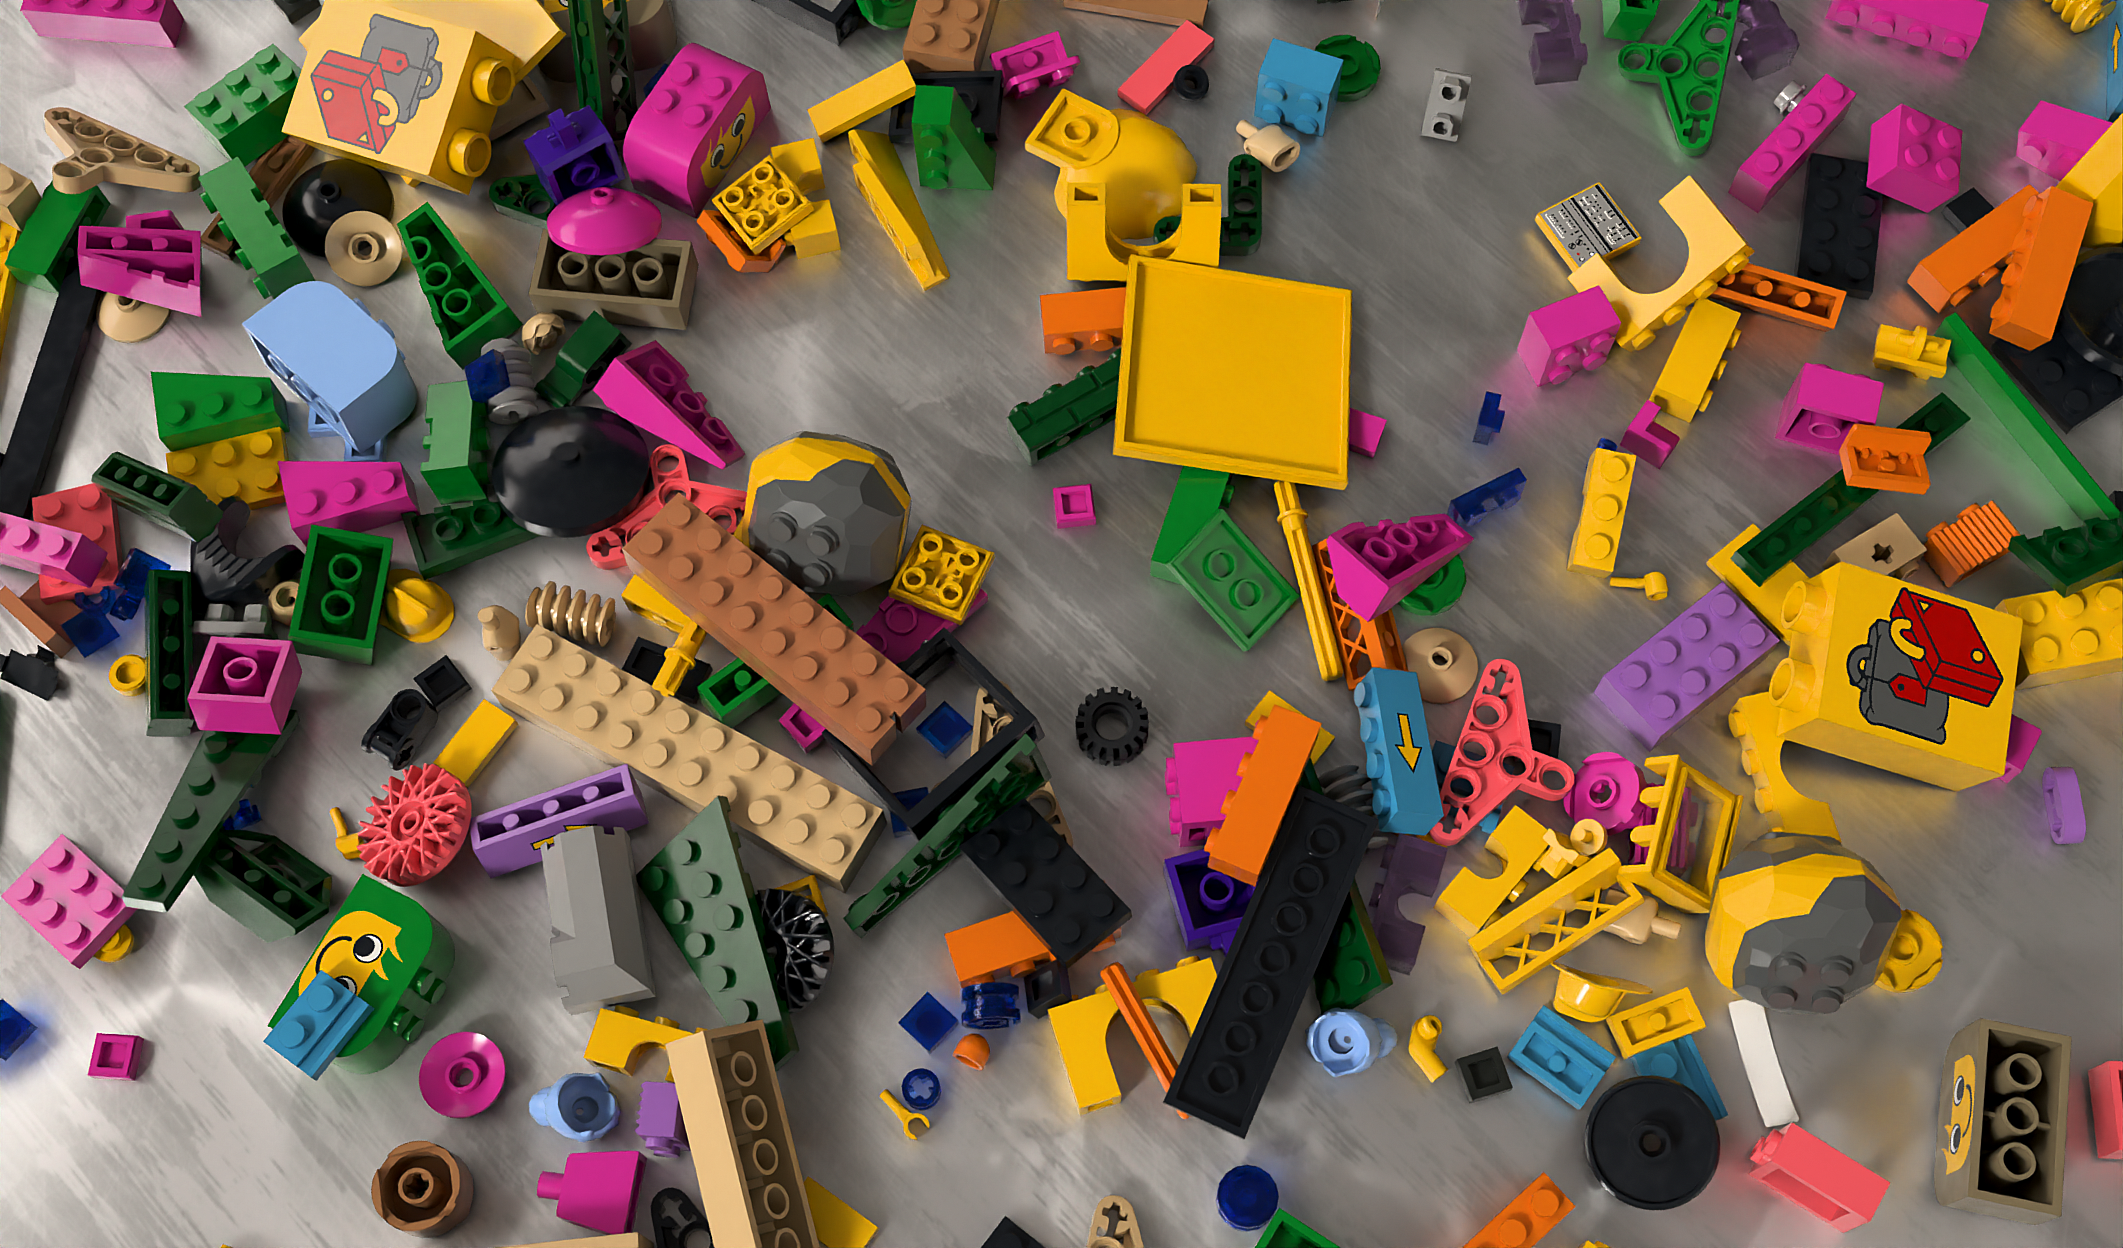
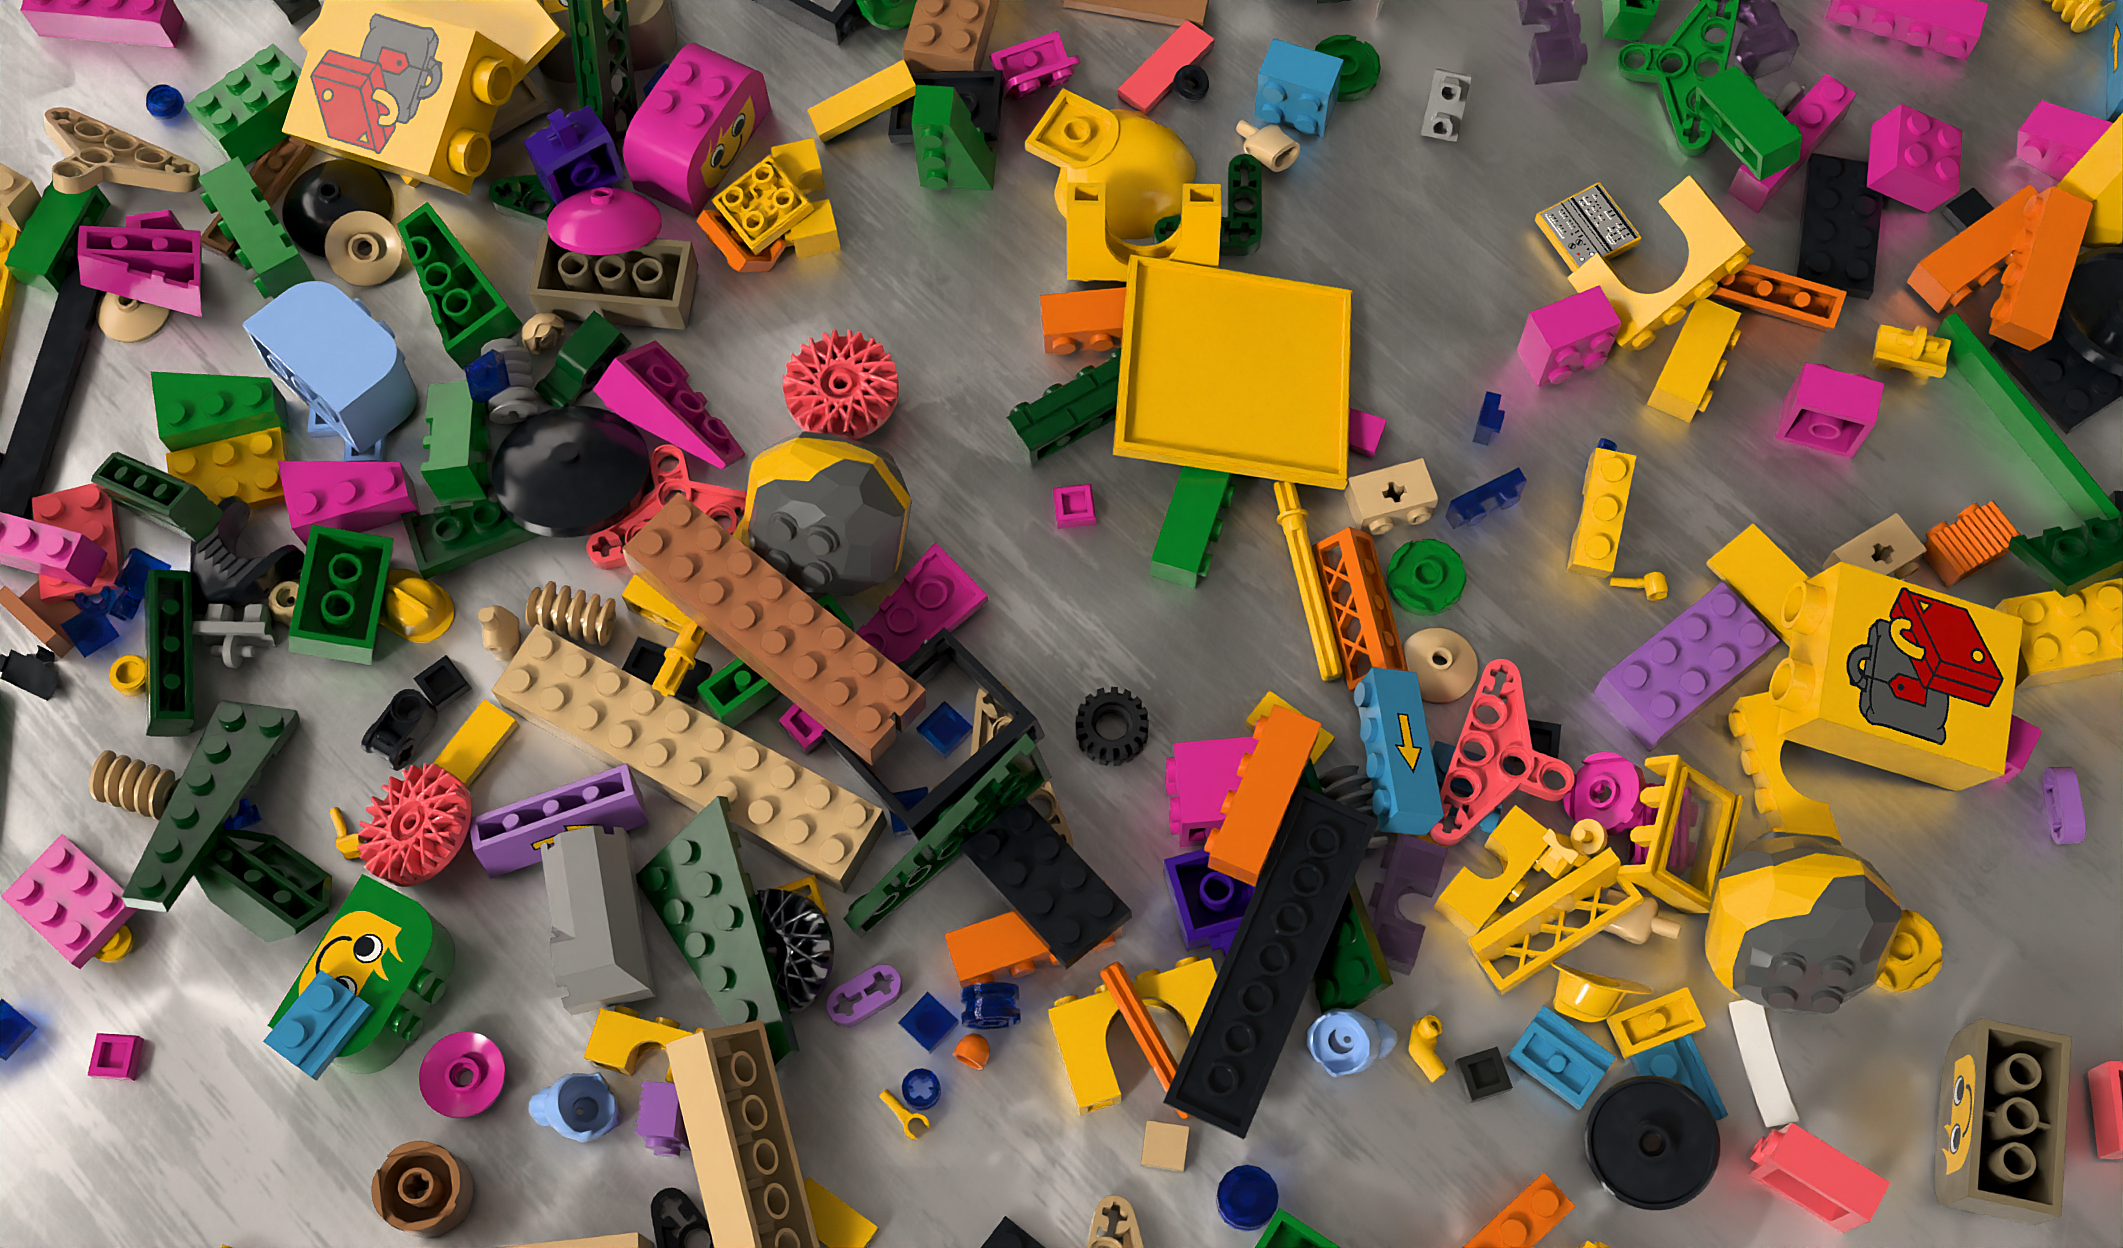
(132, 784): none -> tan piece
(164, 102): none -> clear blue plate
(245, 685): dark pink brick -> none
(597, 1190): dark pink torso -> none
(841, 385): none -> coral wheel
(869, 1004): none -> medium lavender beam
(891, 197): yellow wedge -> none
(941, 574): yellow tile -> none
(1047, 988): black plate -> none
(1164, 1146): none -> tan tile
(1232, 580): green tile -> none
(1388, 561): dark pink wedge -> none
(1391, 497): none -> tan brick
(1648, 438): dark pink panel -> none
(1748, 122): none -> green brick
(1834, 501): dark green plate -> none
(1885, 459): orange bracket -> none

